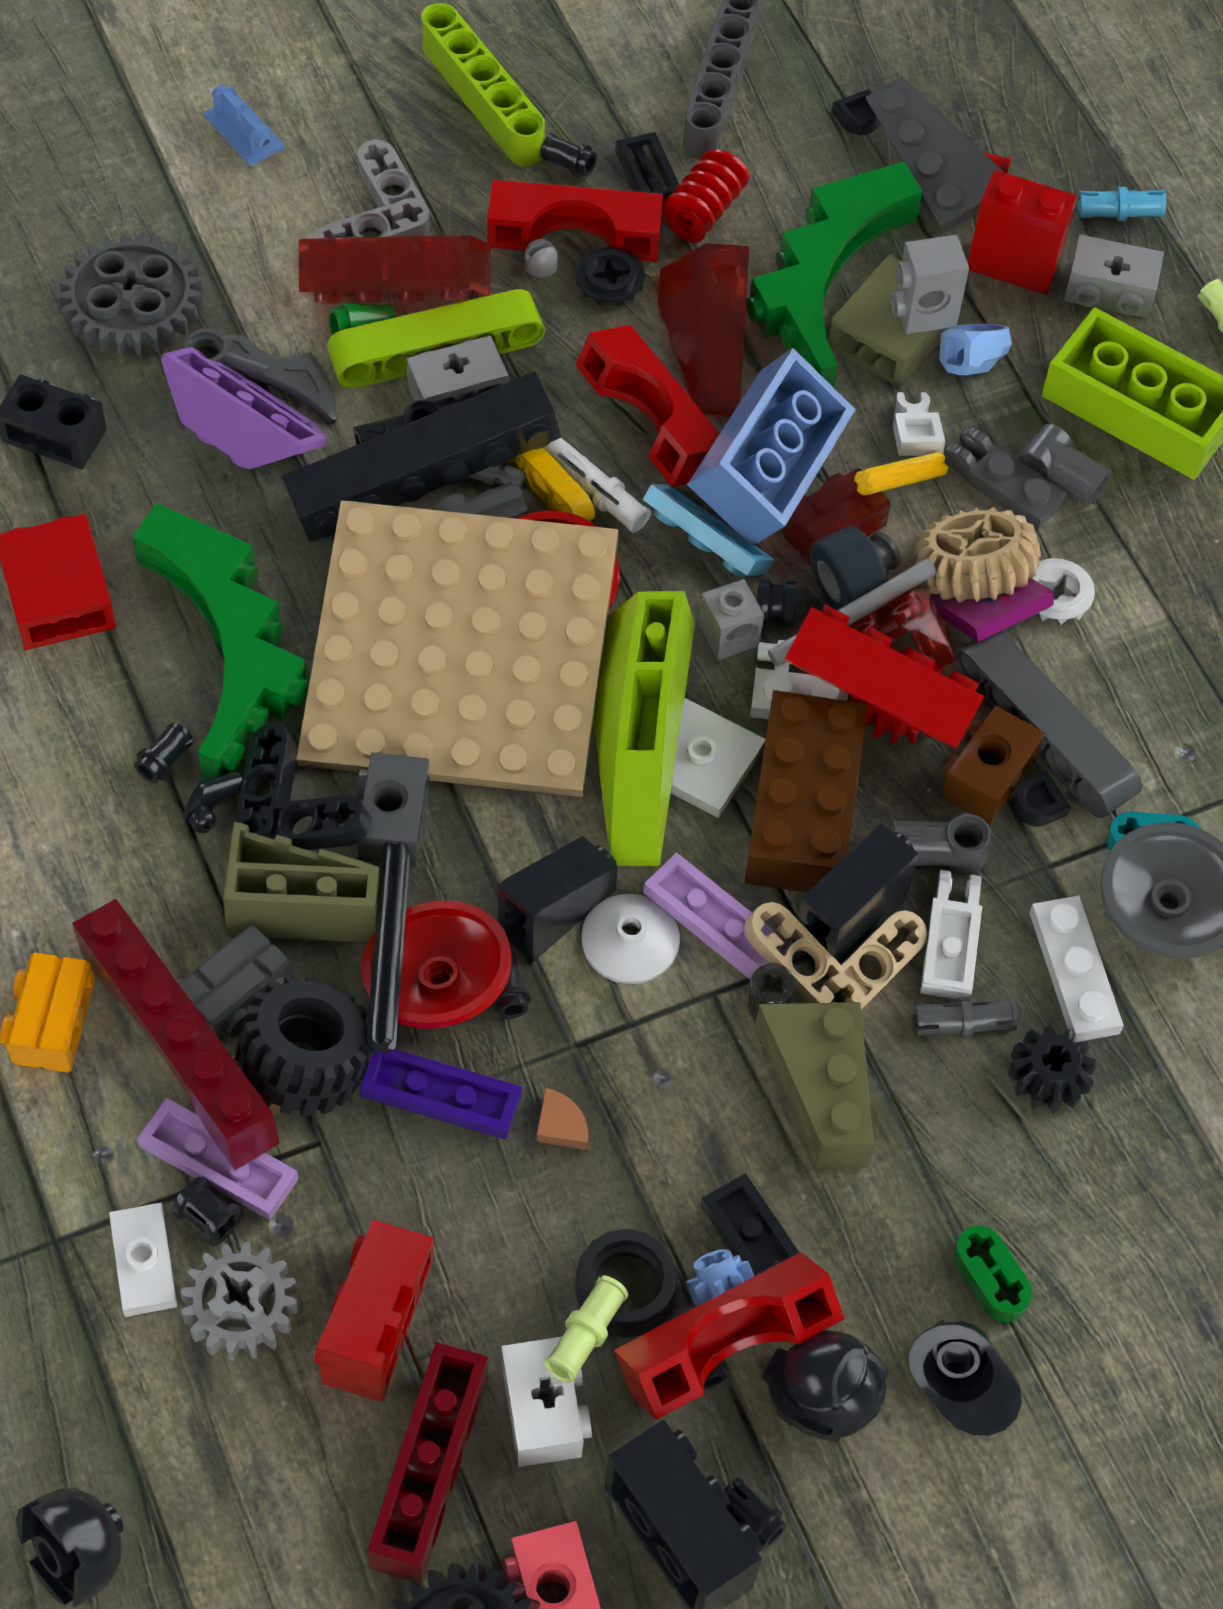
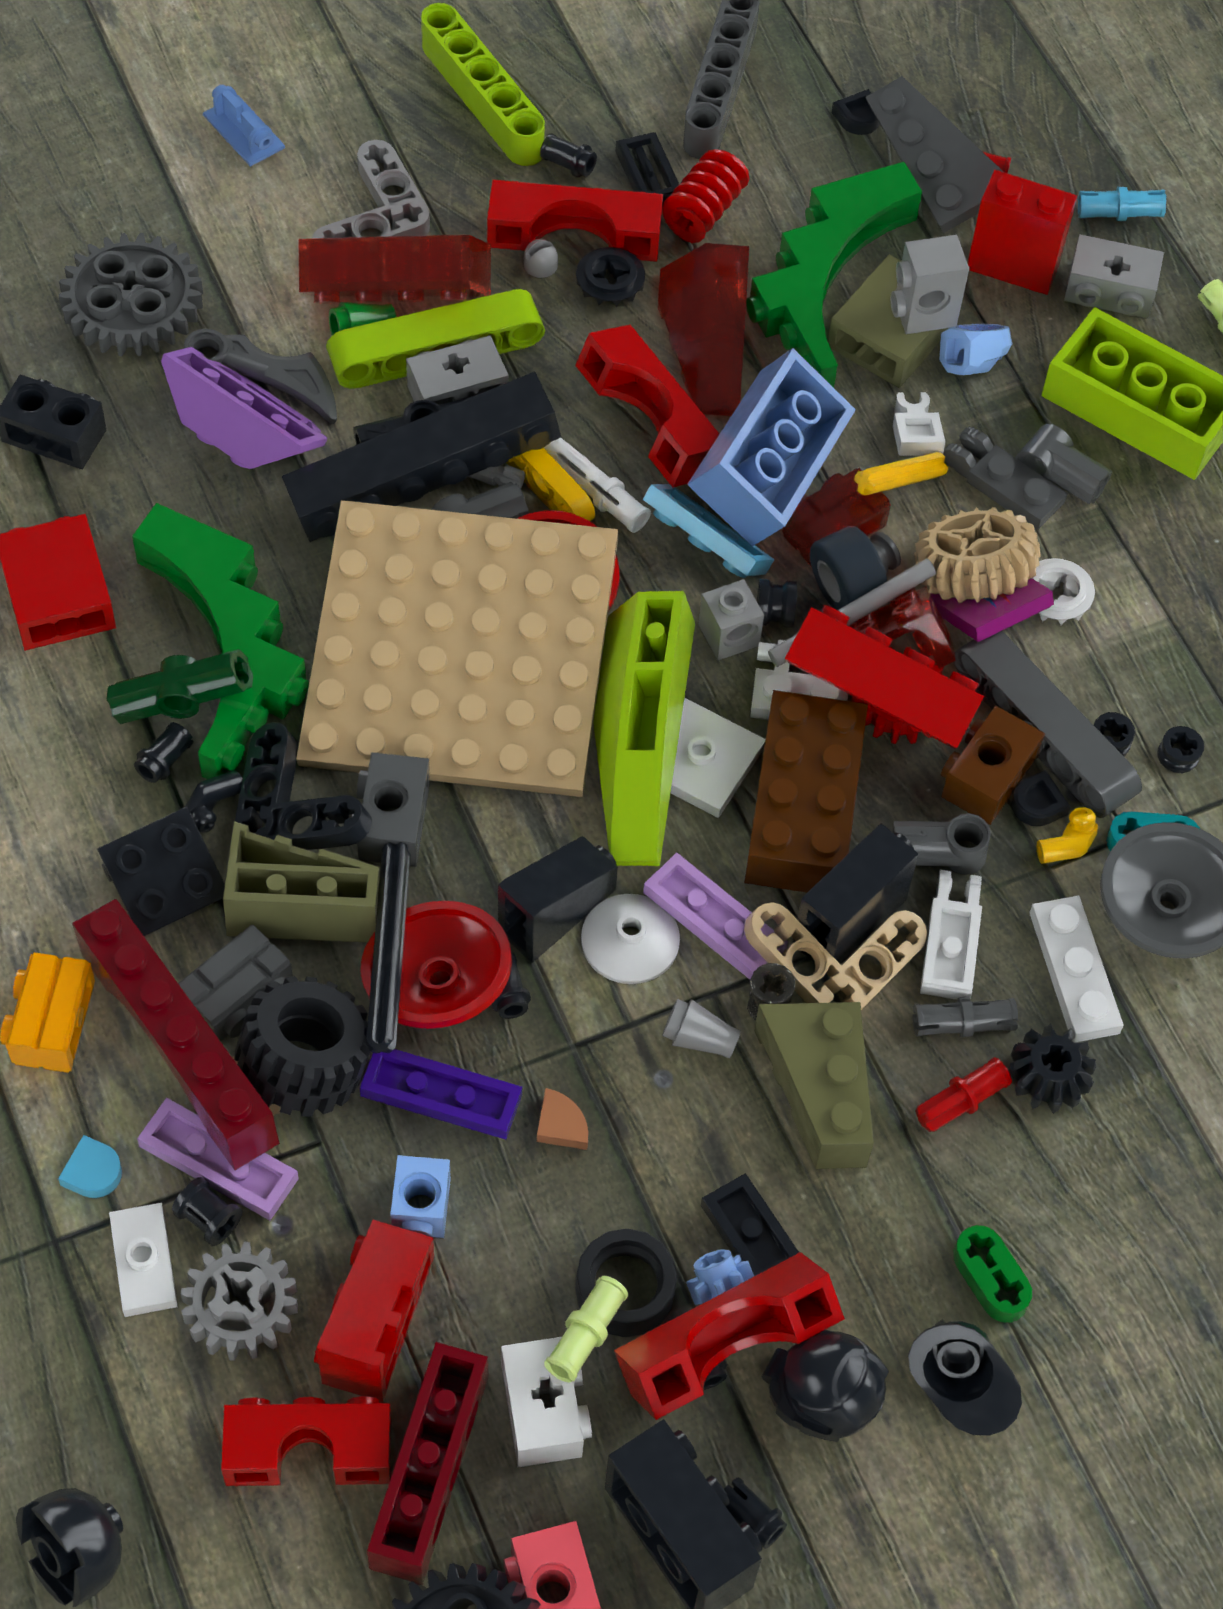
(92, 1169): none -> medium azure tile
(162, 871): none -> black hinge
(180, 686): none -> dark green piece
(262, 1434): none -> red arch
(421, 1177): none -> light blue brick
(699, 1030): none -> light grey cone
(963, 1095): none -> red axle
(1074, 841): none -> yellow arm
(1119, 726): none -> black bush
(1172, 757): none -> black bush

